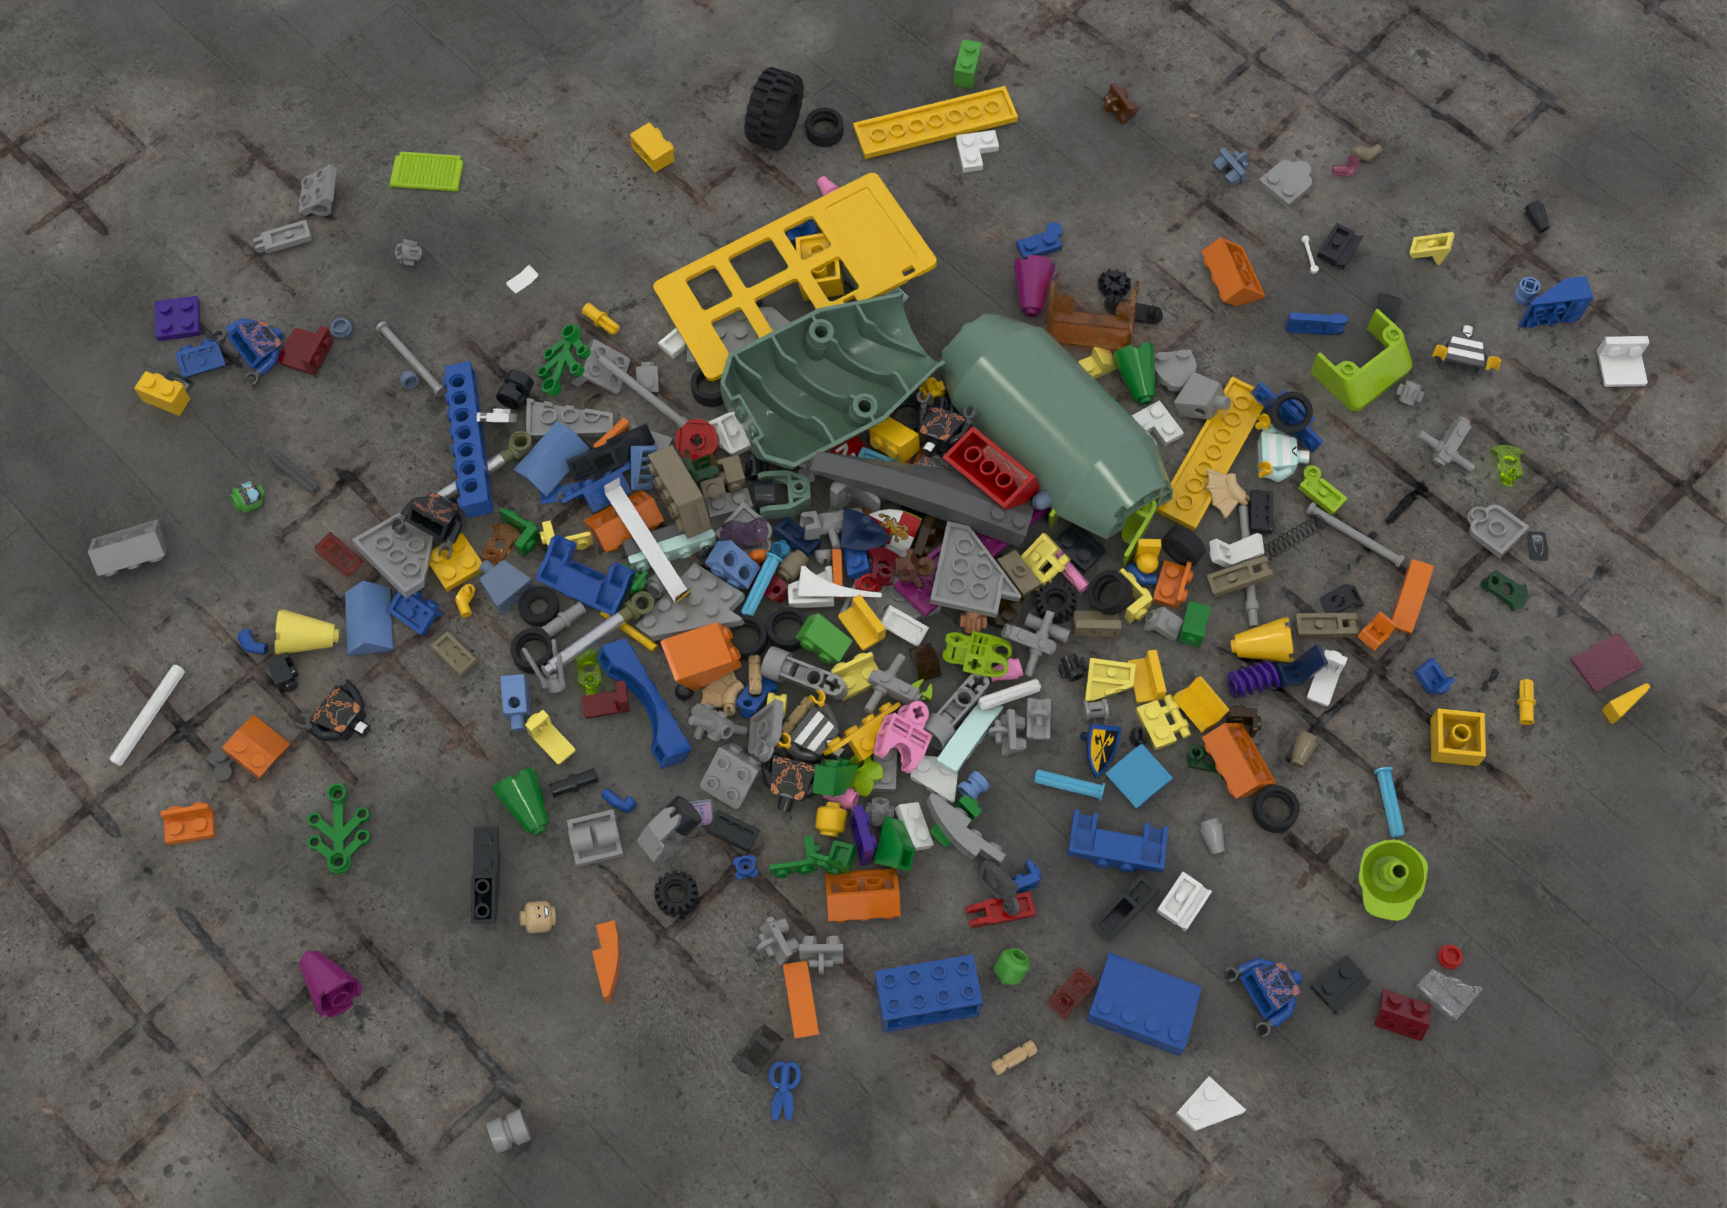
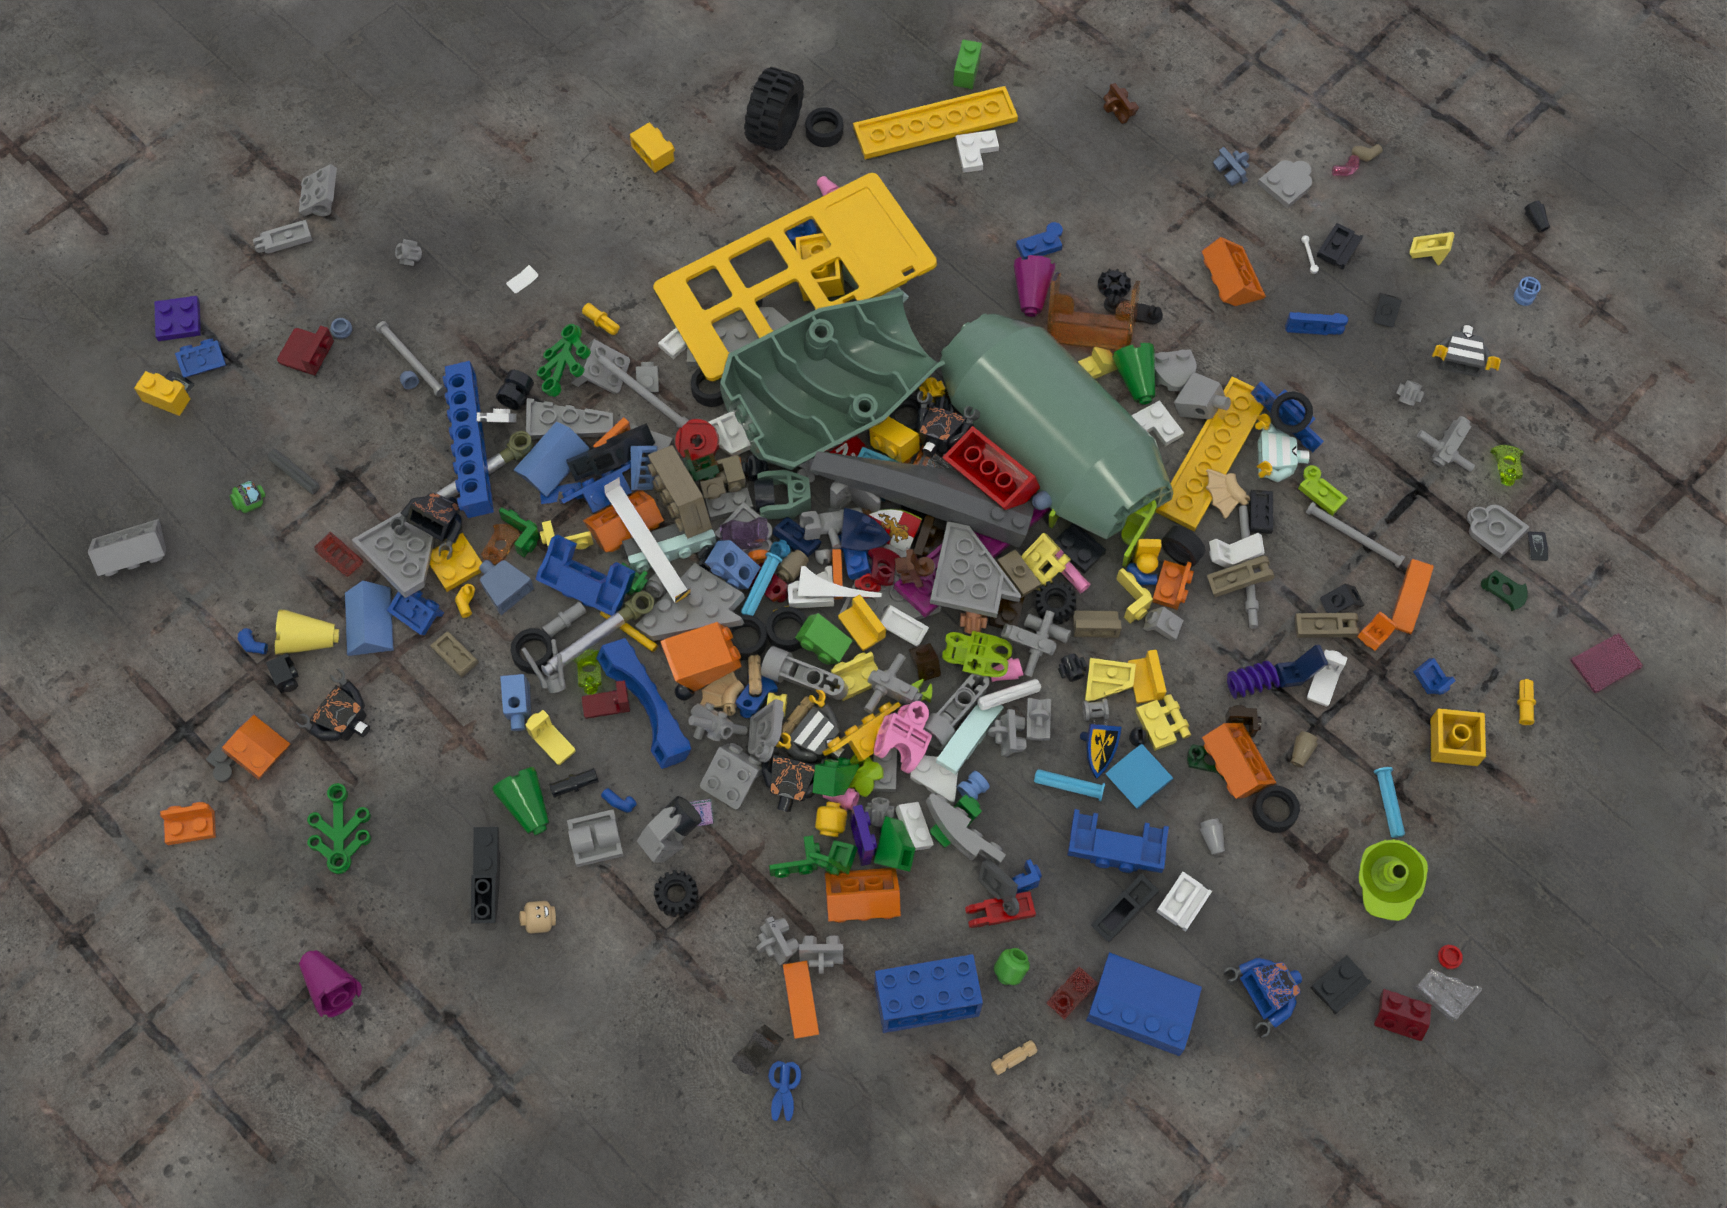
(147, 715): white axle -> none
(254, 342): blue torso -> none
(427, 171): lime window -> none
(508, 1131): light grey wheel -> none
(533, 594): black tyre -> none
(608, 958): orange slope -> none
(733, 831): black plate -> none
(740, 862): blue plate -> none
(1100, 582): black tyre -> none
(1194, 624): green bracket -> none
(1201, 704): yellow panel -> none
(1209, 1106): white wing -> none
(1265, 642): yellow cone -> none
(1291, 531): black piece -> none
(1361, 386): lime windscreen -> none
(1559, 304): blue slope -> none
(1619, 706): yellow slope -> none
(1622, 361): white bracket -> none

